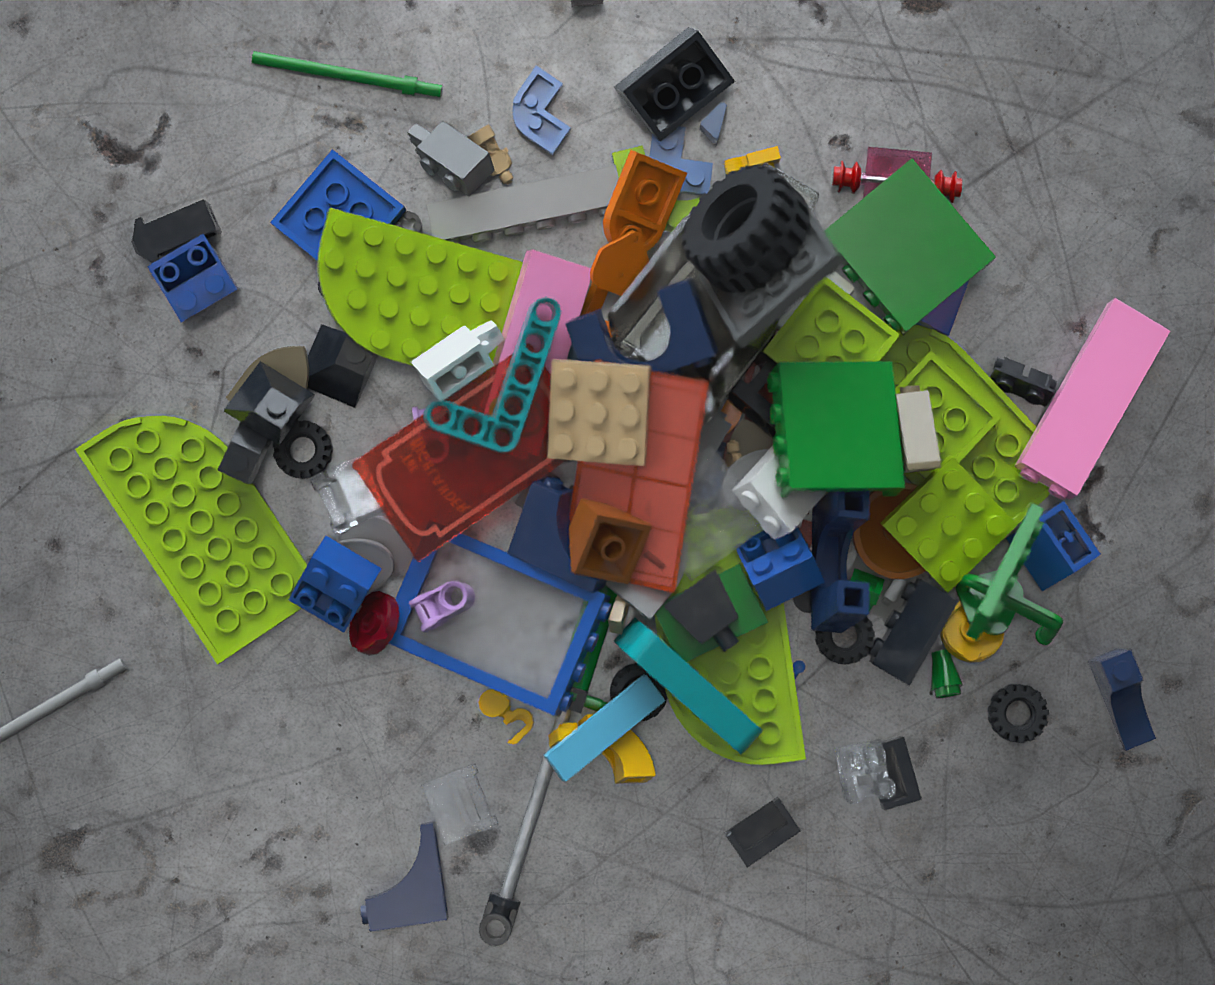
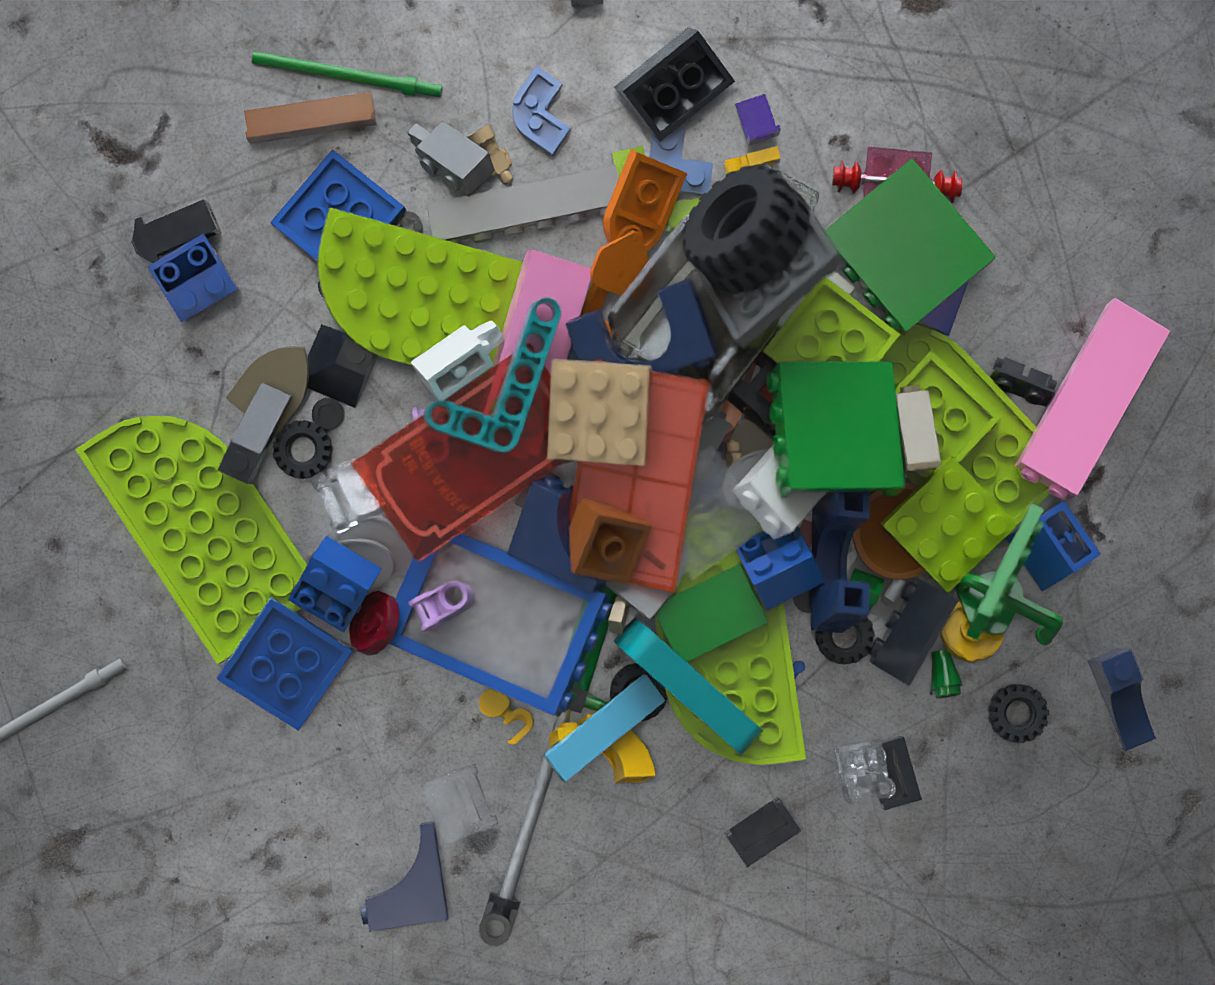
(269, 403): black slope -> none
(284, 663): none -> blue plate
(310, 117): none -> panel
(328, 414): none -> black tile
(706, 611): black torso -> none
(712, 123): sand blue slope -> none
(757, 119): none -> dark purple bracket

